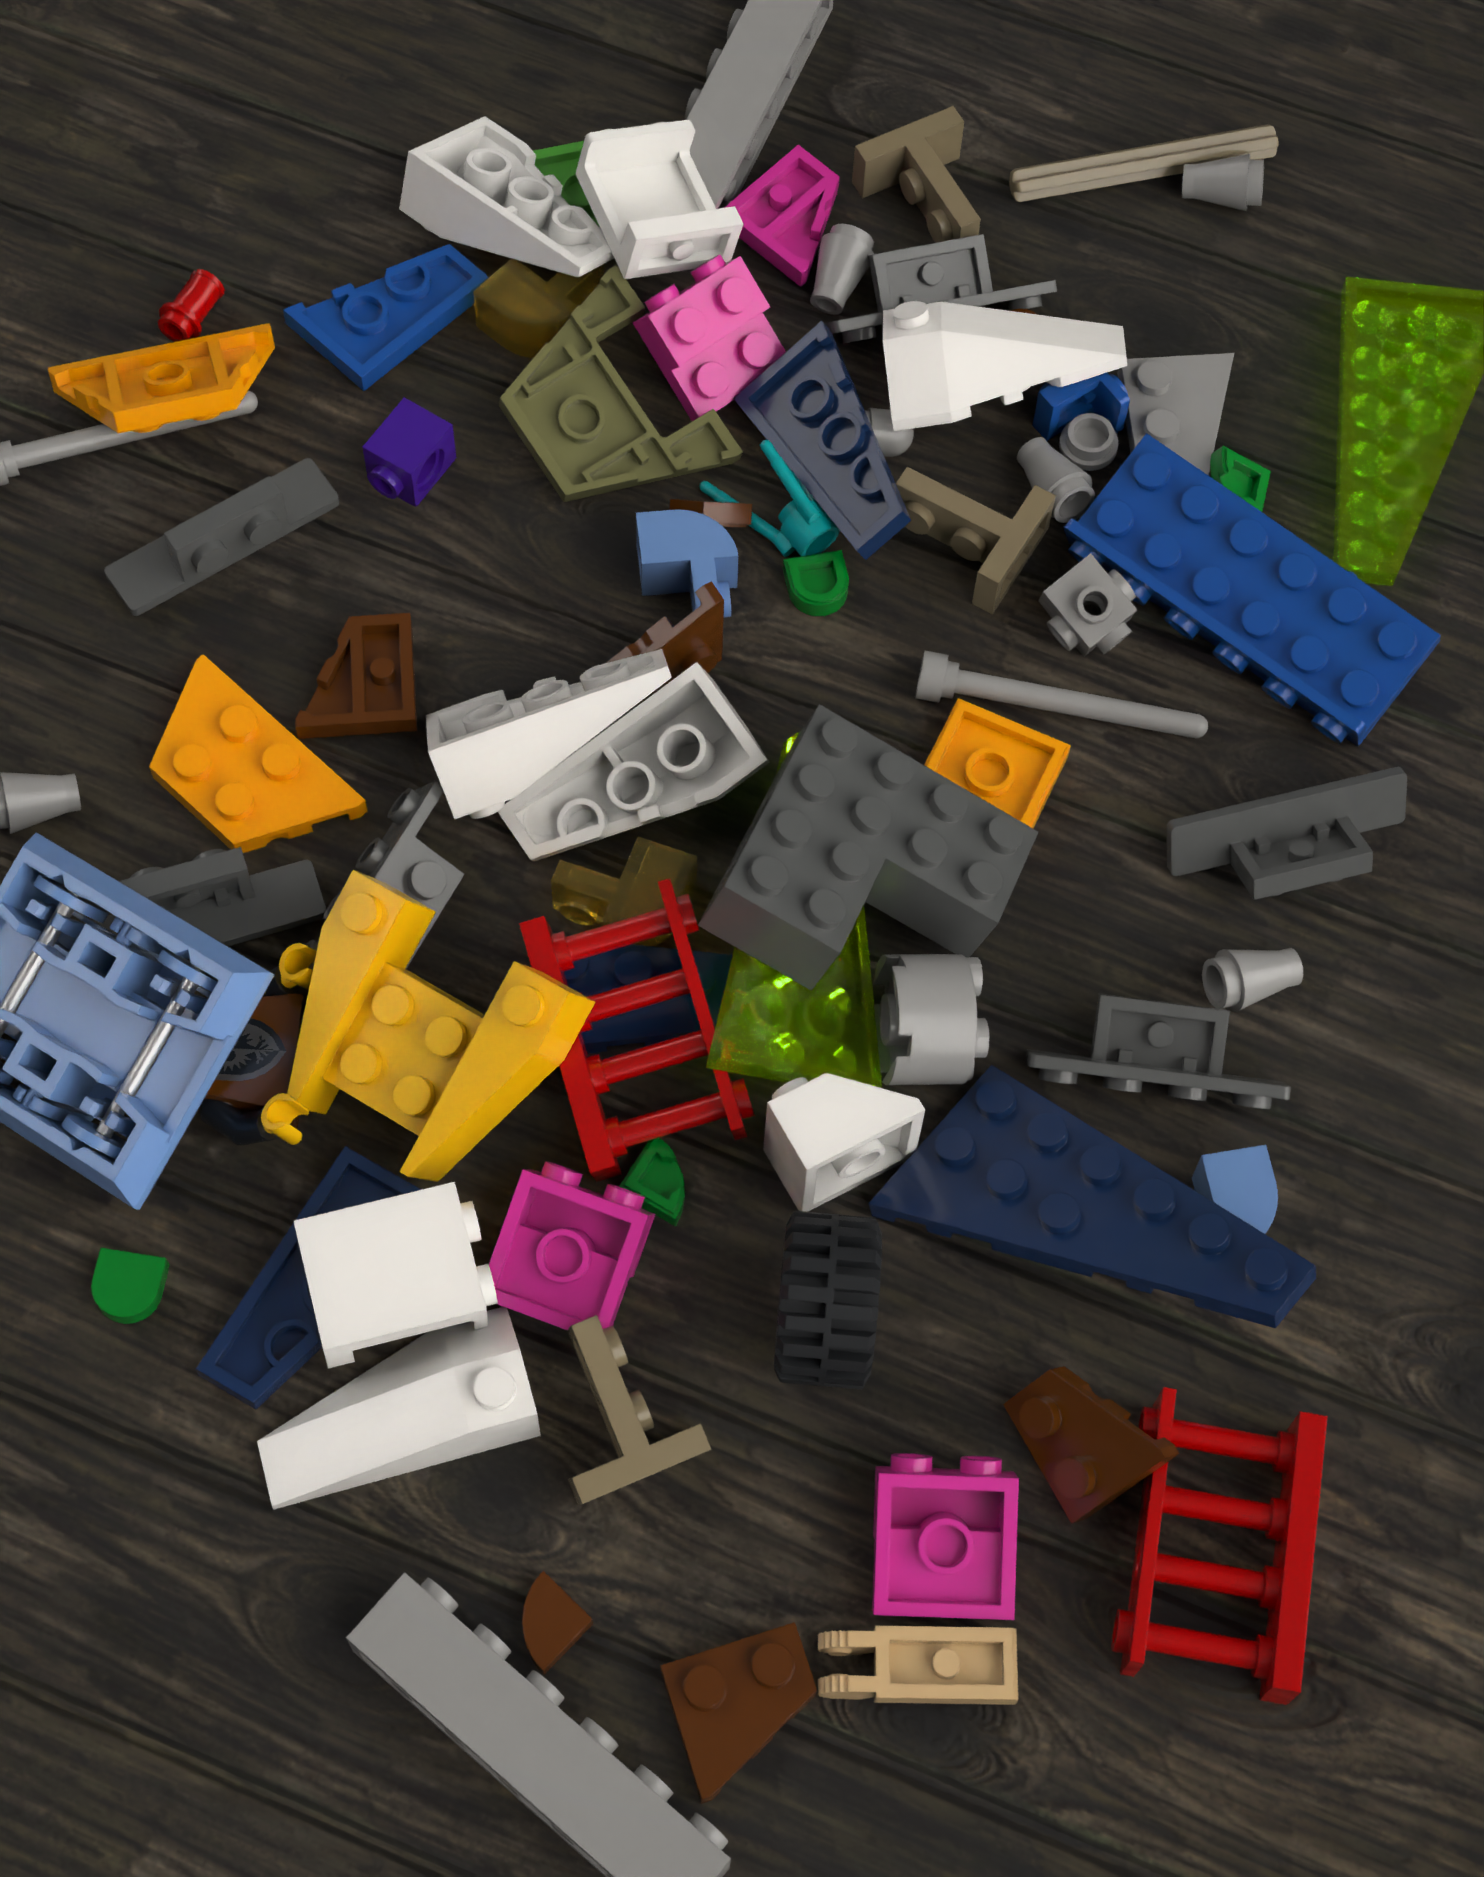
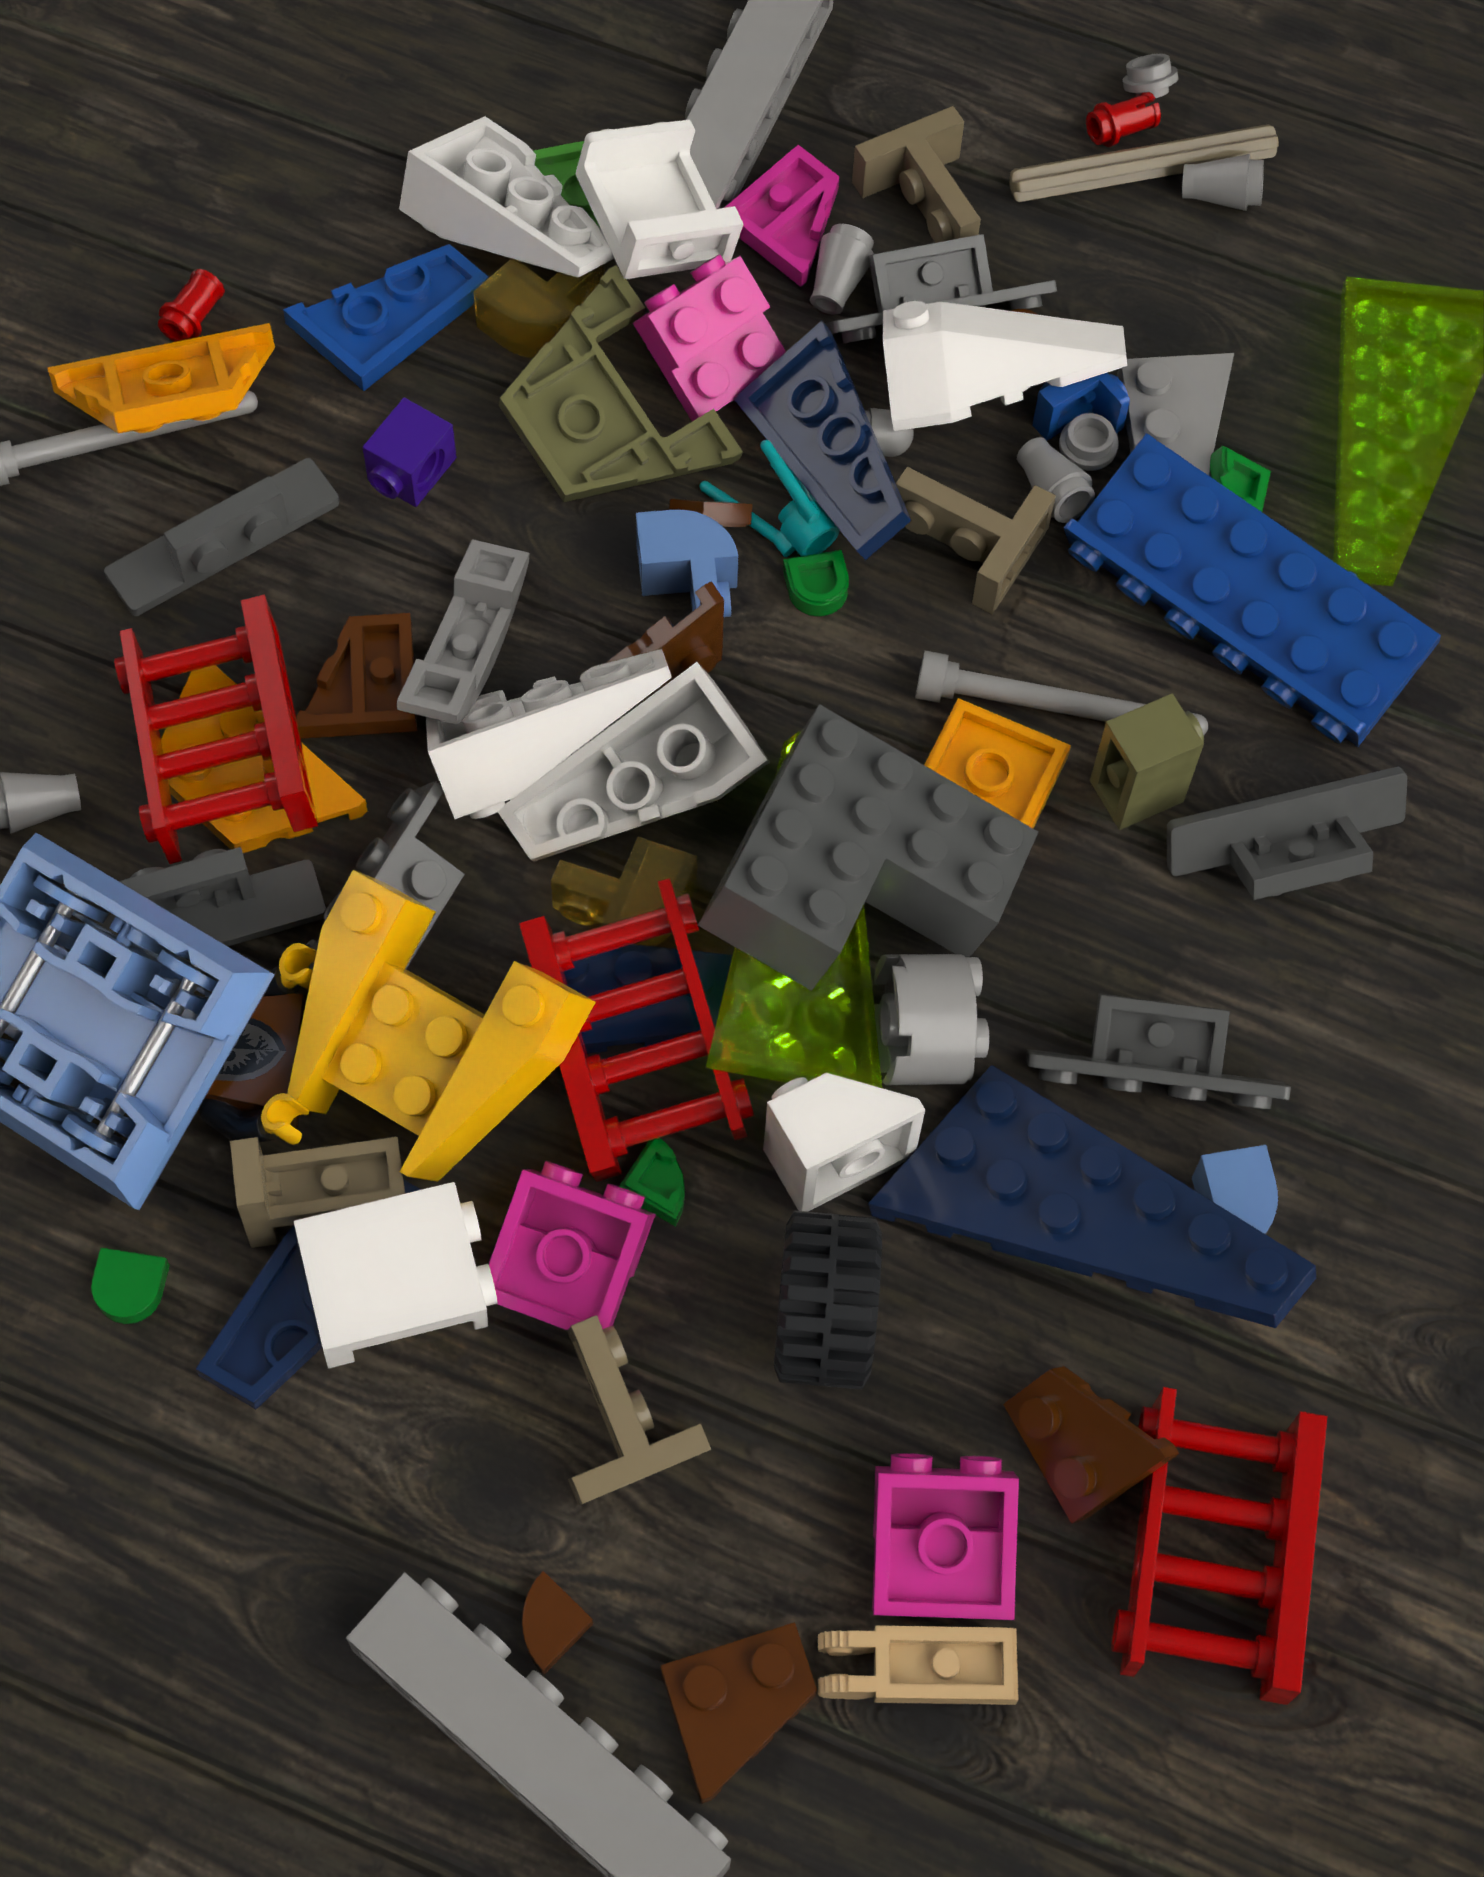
(273, 739): none -> red fence
(310, 1182): none -> dark tan bracket
(416, 1409): white wedge -> none
(469, 636): none -> light grey slope
(1089, 585): light grey brick -> none
(1111, 122): none -> red pin
(1147, 760): none -> olive brick
(1150, 74): none -> light grey plate
(1247, 976): light grey cone -> none

